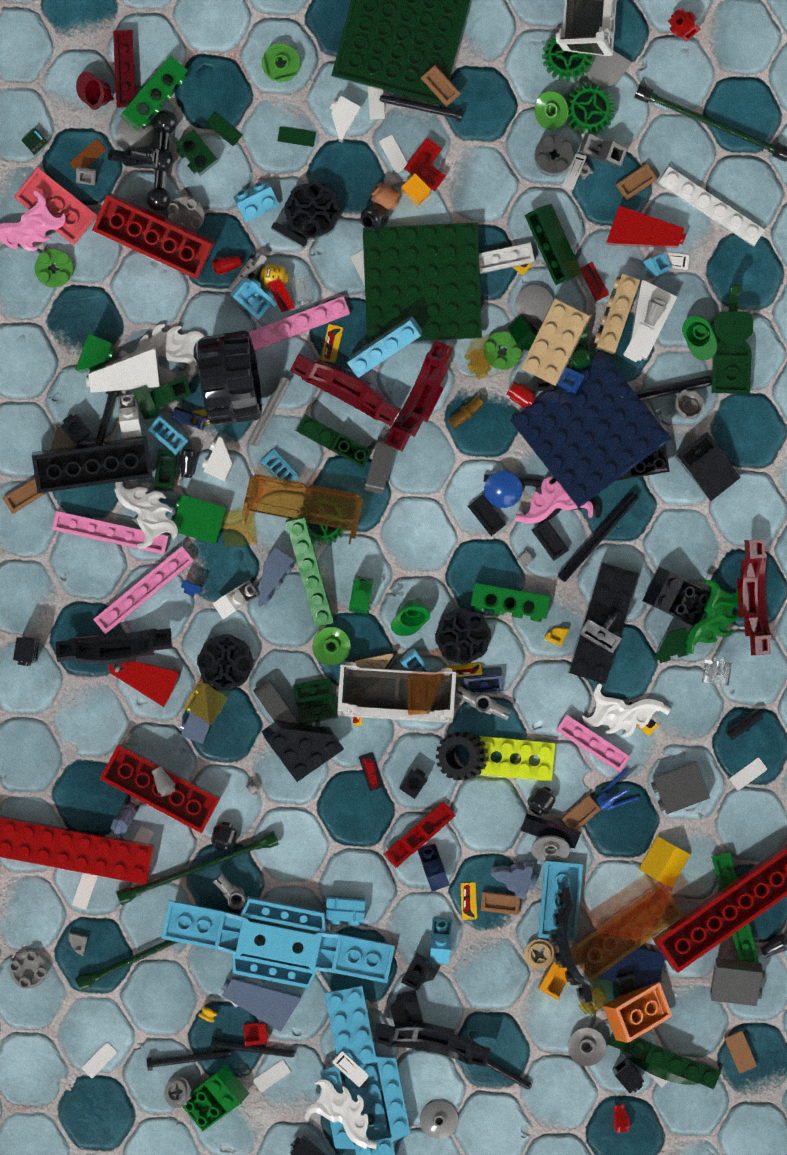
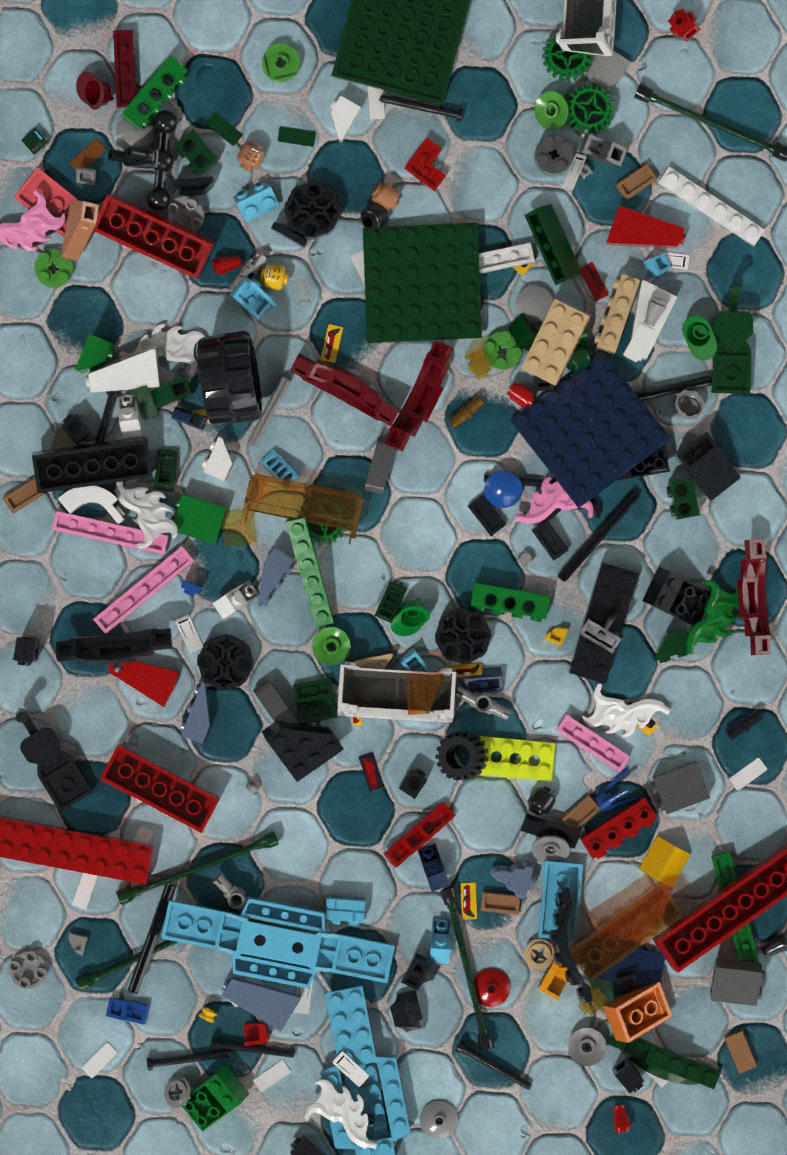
(62, 781): none -> black plate
(78, 497): none -> white arch
(79, 226): none -> nougat slope
(123, 819): sand blue rock -> none
(127, 1010): none -> blue slope
(151, 939): none -> black axle
(153, 426): medium azure slope -> none
(163, 782): light grey cone -> none
(187, 462): black cone -> none
(189, 633): none -> white sticker
(194, 186): none -> black slope
(205, 702): clear yellow piece -> none
(224, 836): black head -> none
(250, 156): none -> nougat head
(281, 295): red sticker -> none
(299, 323): bright pink plate -> none
(304, 1005): none -> white sticker
(333, 440): dark green slope -> none
(361, 595): green torso -> none
(384, 346): medium azure brick -> none
(384, 599): none -> dark green slope
(393, 153): white sticker -> none
(416, 190): light orange panel -> none
(432, 1039): black piece -> none
(440, 86): medium nougat tile -> none
(485, 1039): none -> dark green hose
(498, 980): none -> red dish
(570, 380): blue plate -> none
(618, 827): none -> red brick
(688, 497): none -> dark green brick
(717, 671): clear brick -> none

